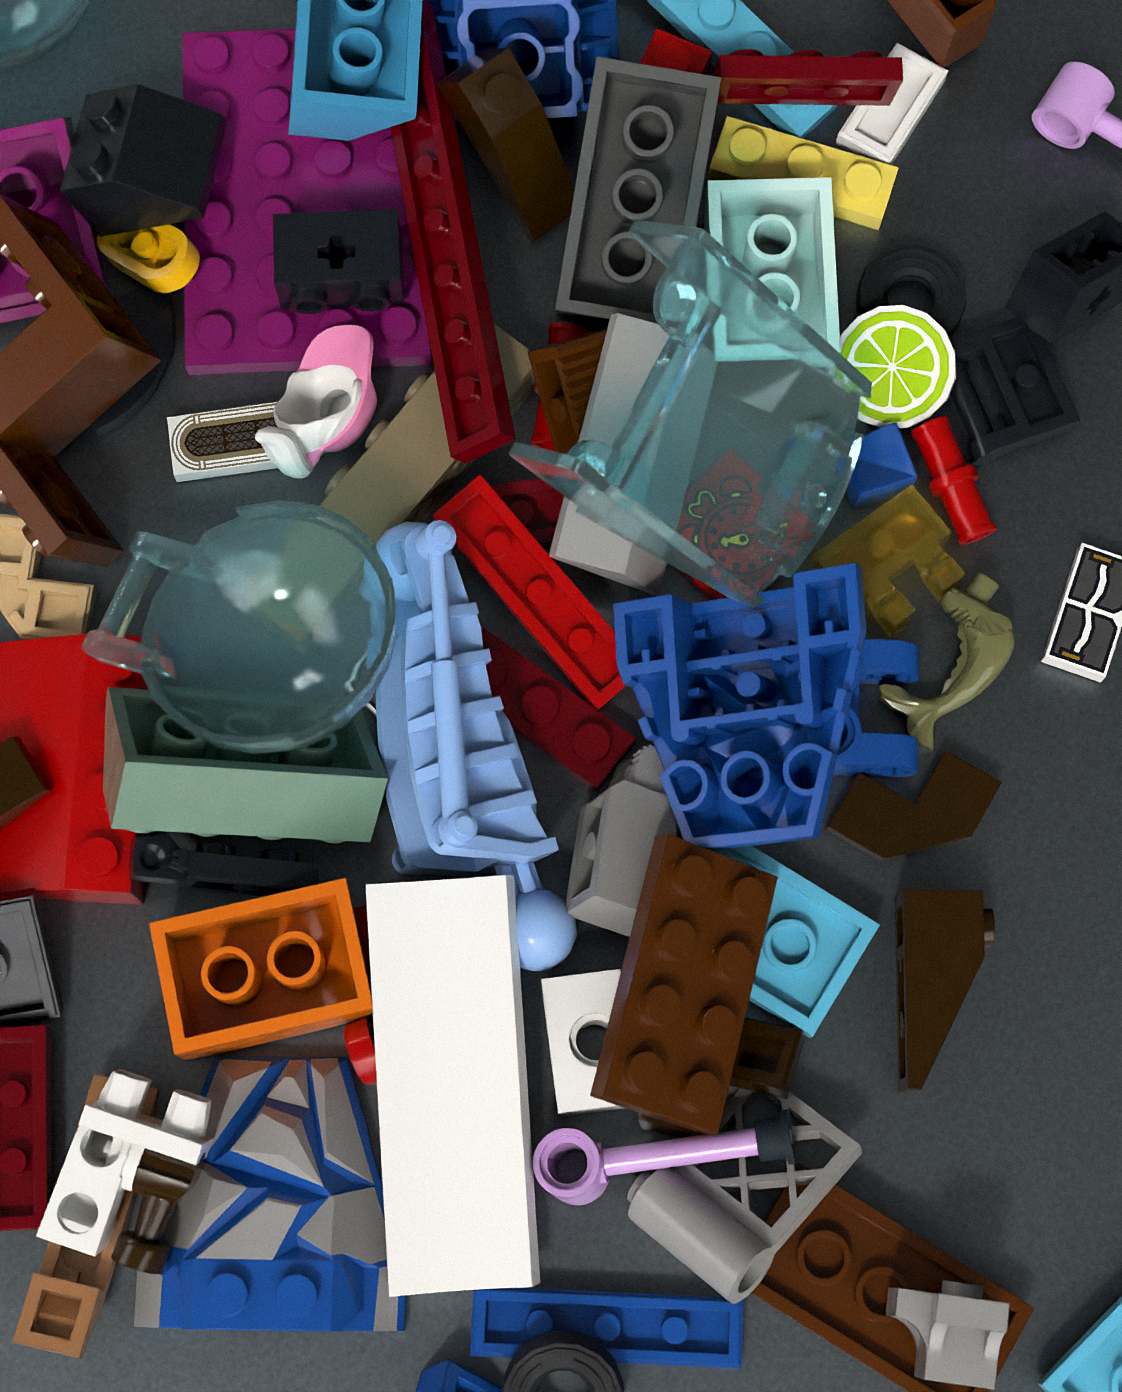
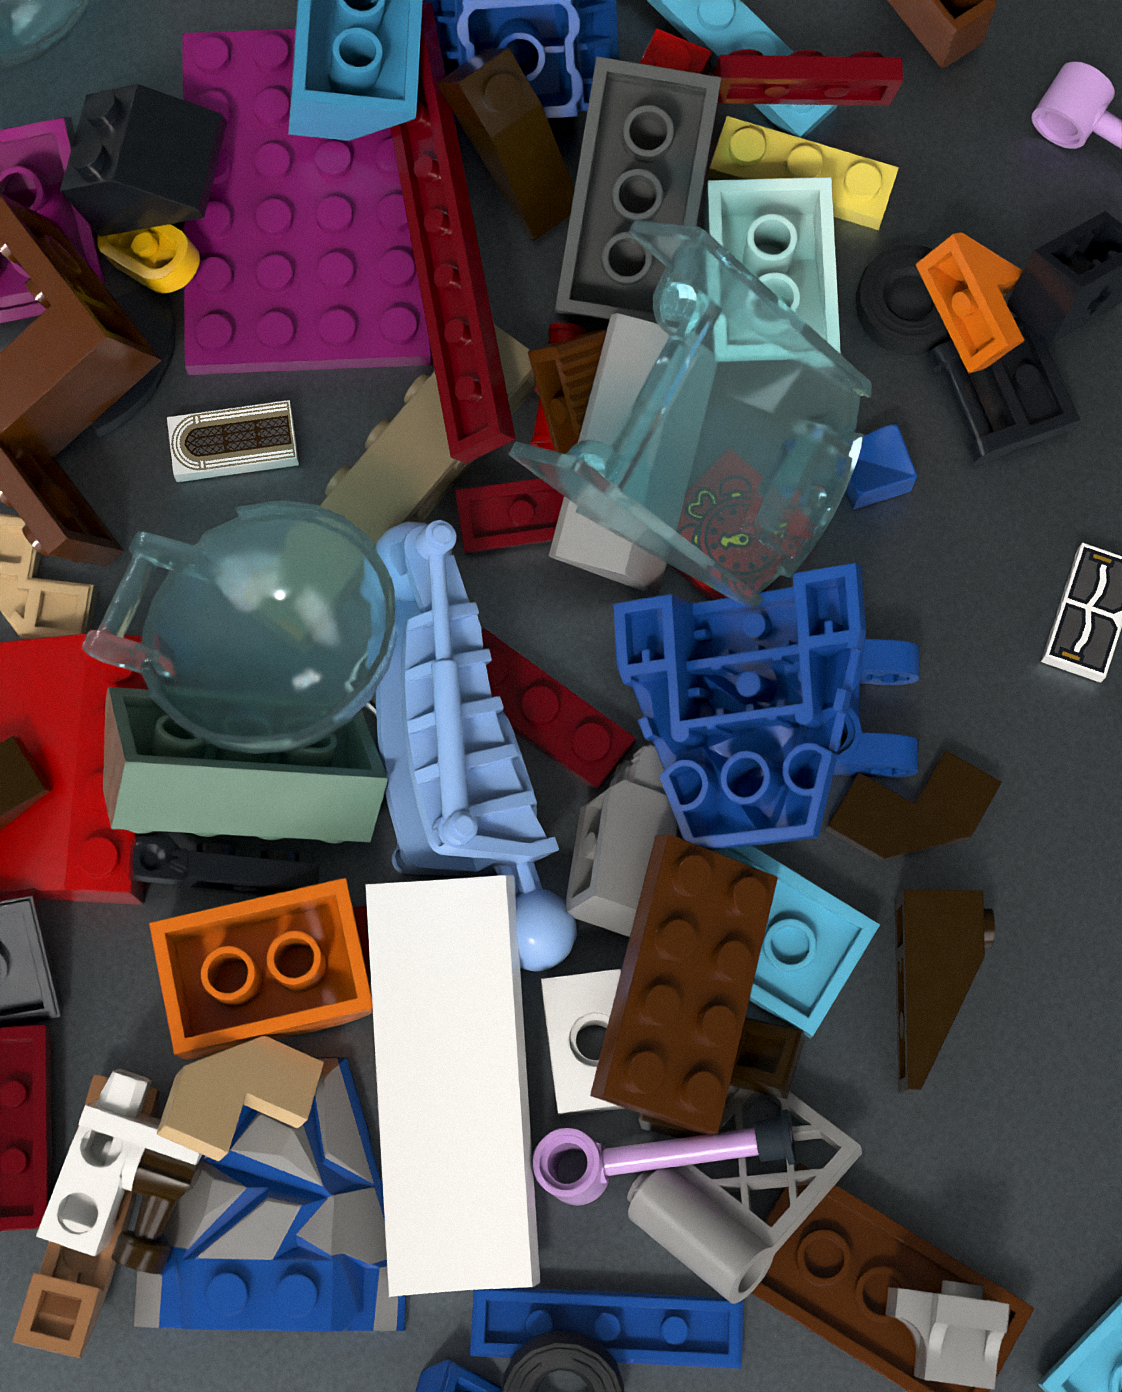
(212, 1091): none -> tan tile
(312, 243): black brick -> none
(324, 401): white hair -> none
(361, 1048): red tile -> none
(535, 590): red plate -> none
(884, 130): white tile -> none
(885, 546): clear yellow plate -> none
(905, 360): lime tile -> none
(953, 480): red pin -> none
(968, 293): none -> orange slope
(984, 650): olive animal -> none

